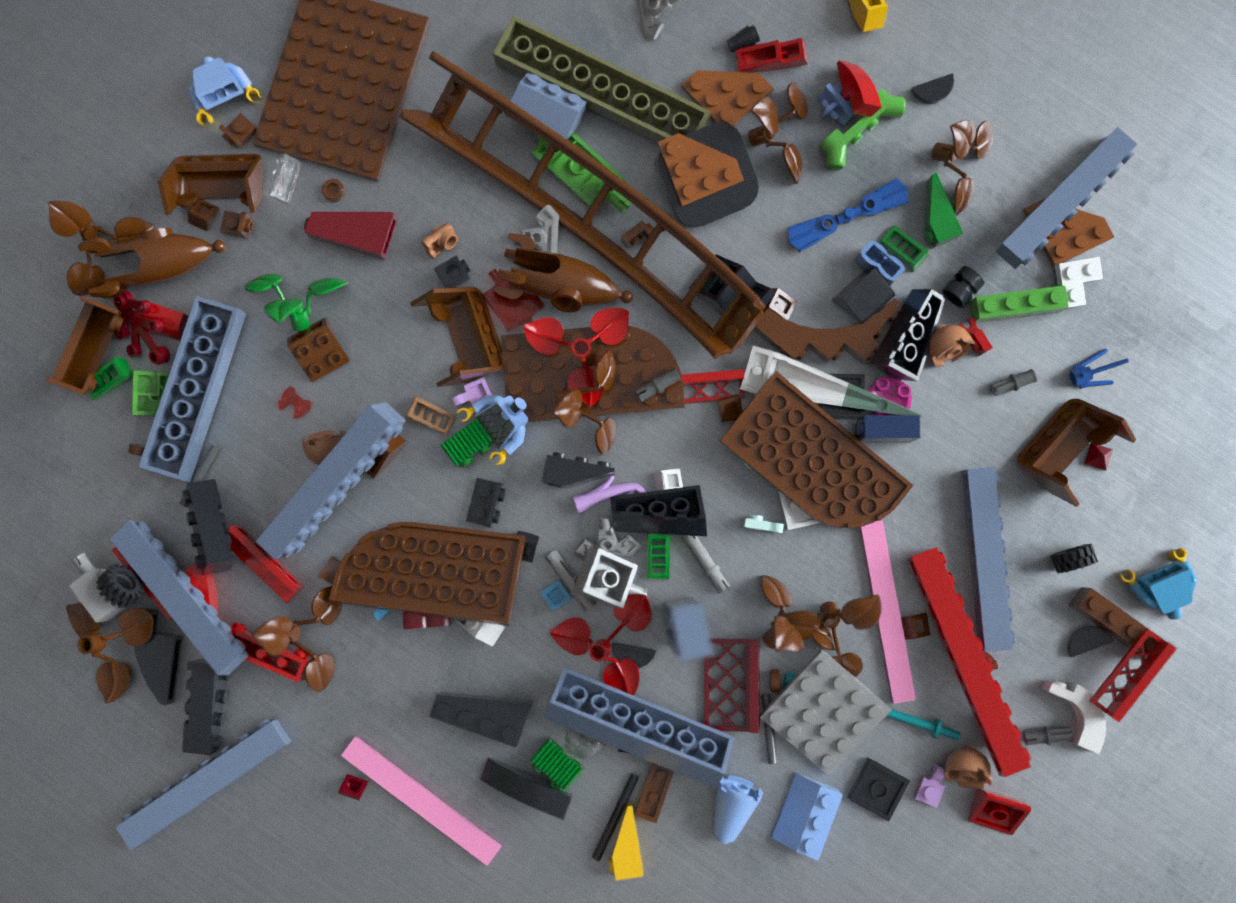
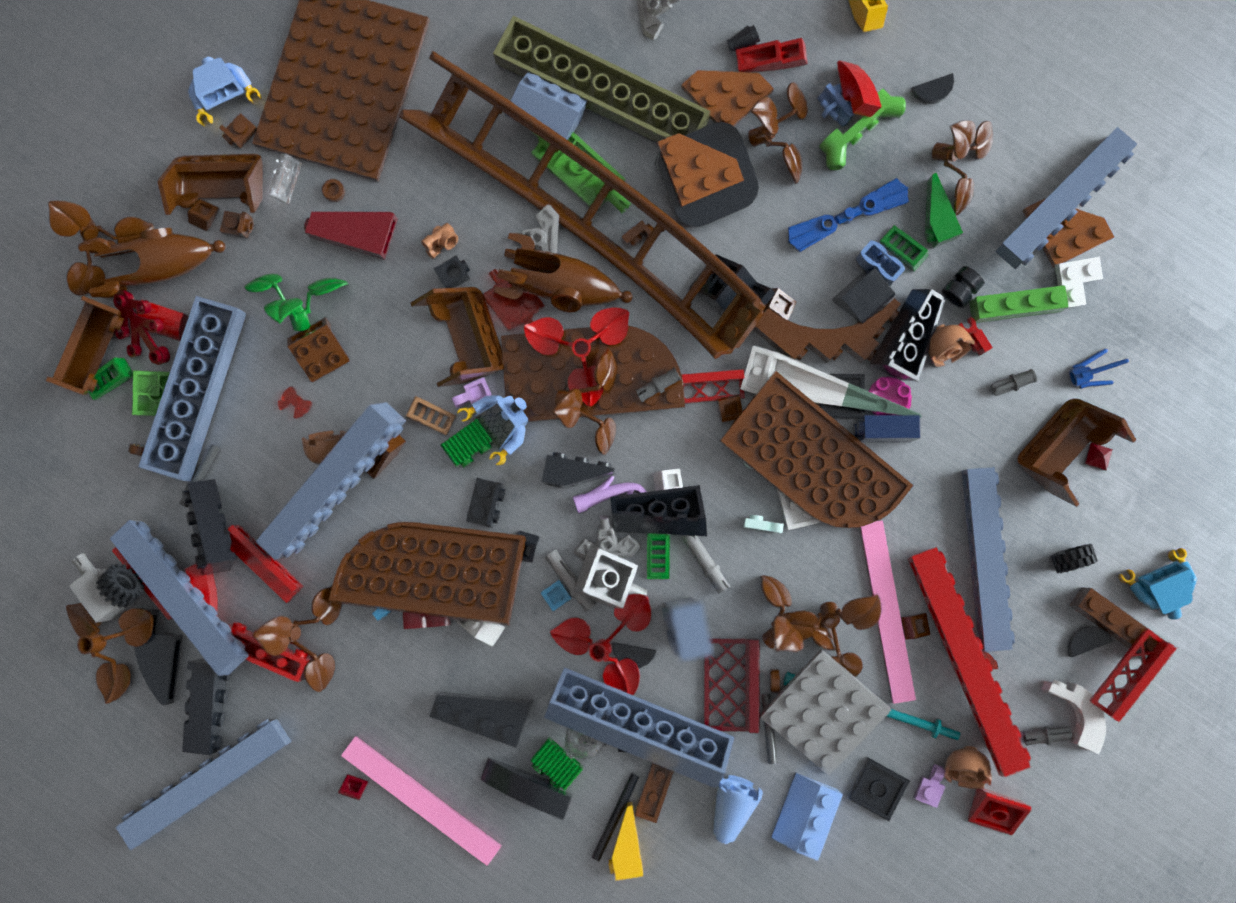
(329, 570): reddish brown slope -> none

